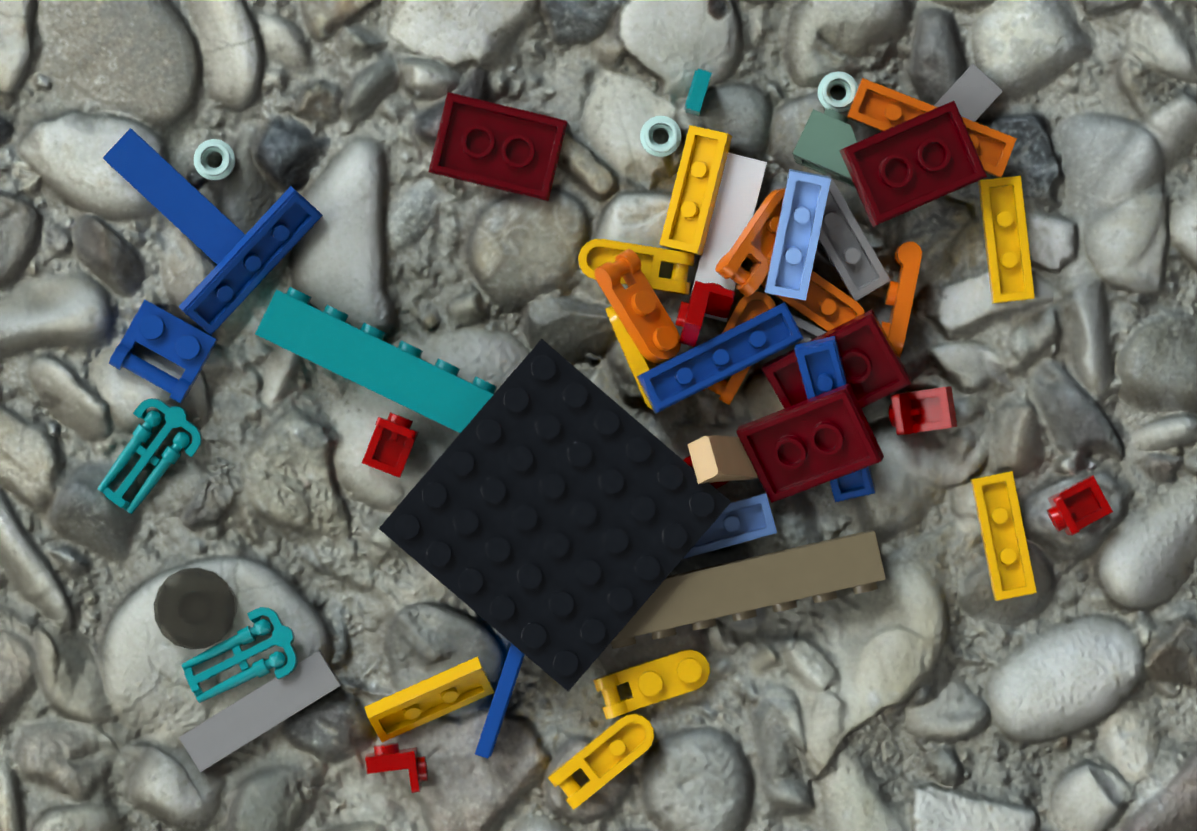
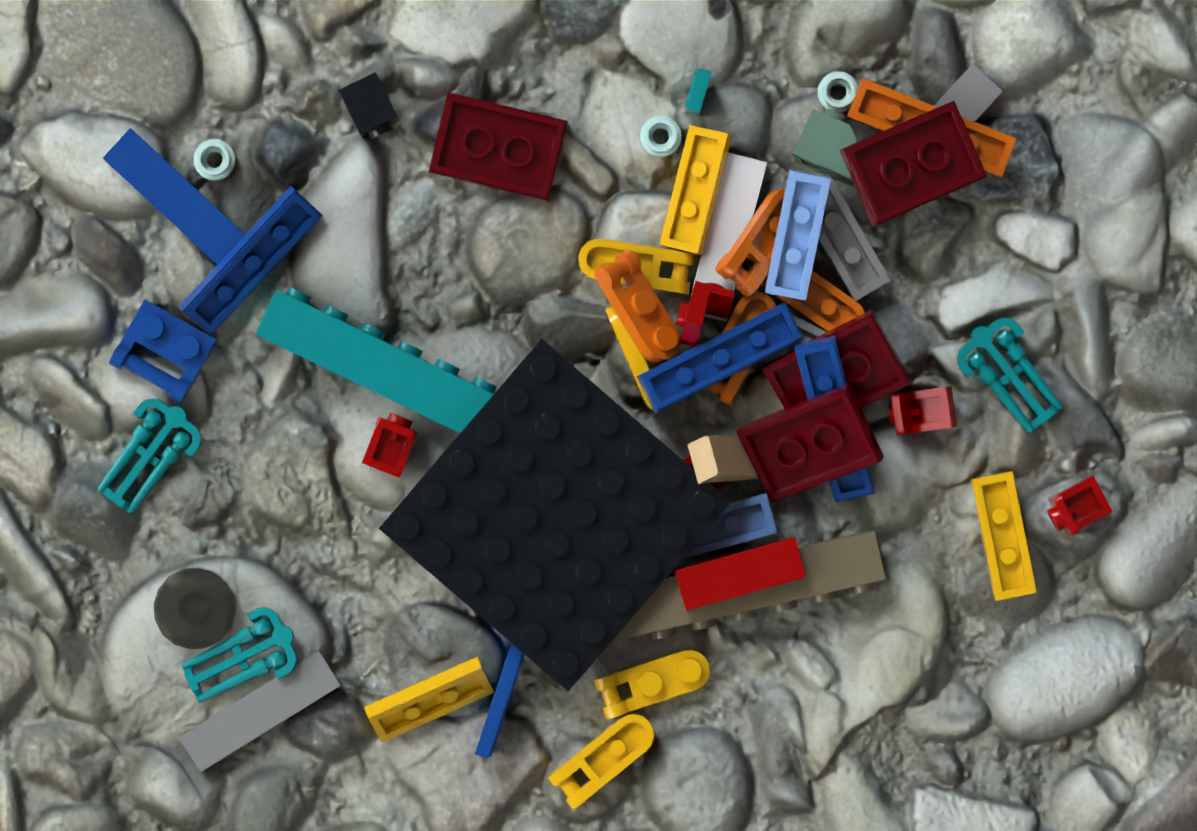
(369, 107): none -> black brick
(391, 758): red bracket -> none
(740, 573): none -> red tile
(901, 294): orange plate -> none
(982, 338): none -> teal piece
(1006, 239): yellow plate -> none

